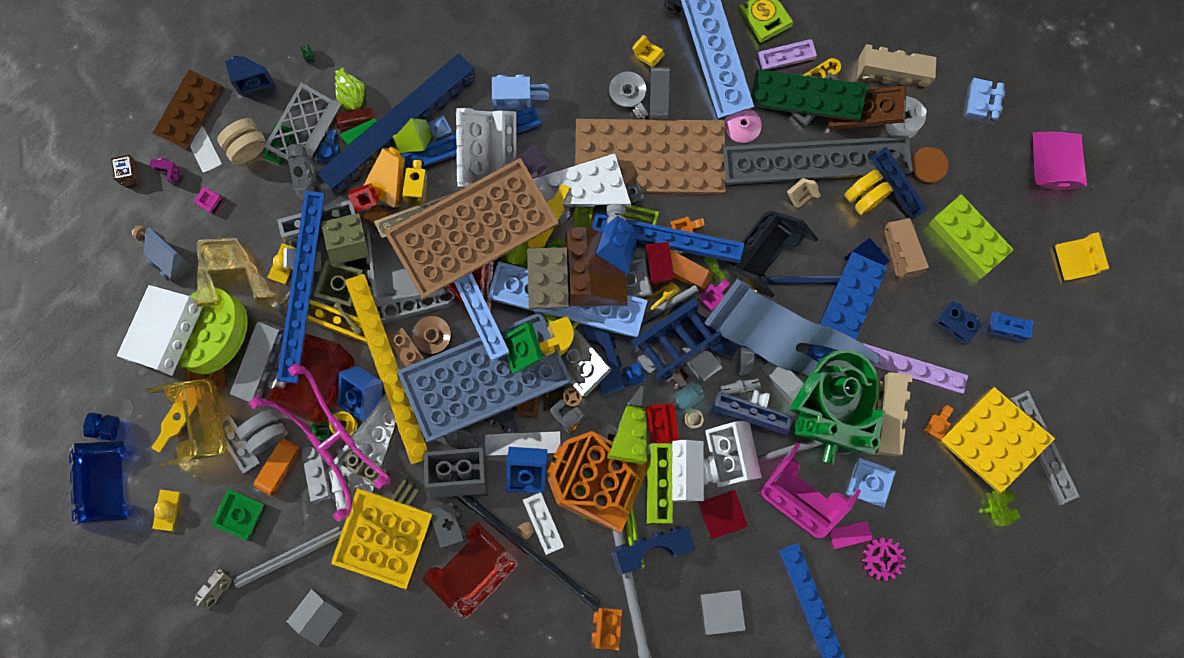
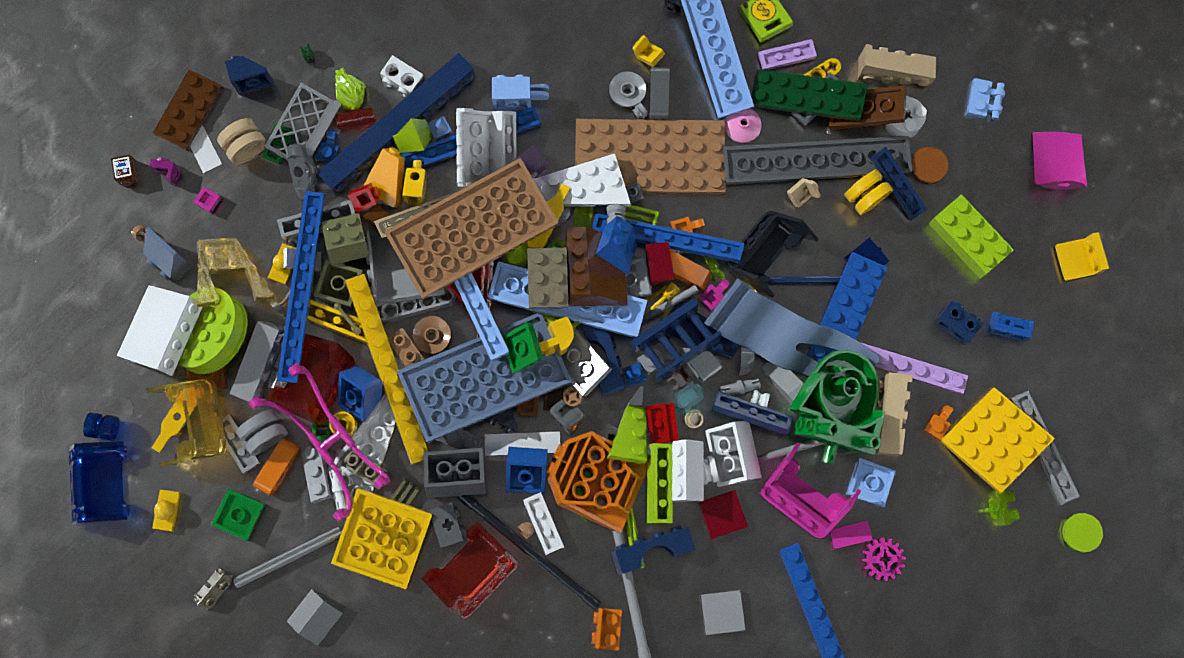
(351, 135): green slope -> none
(405, 74): none -> white brick
(905, 249): medium nougat wedge -> none
(1082, 532): none -> lime tile

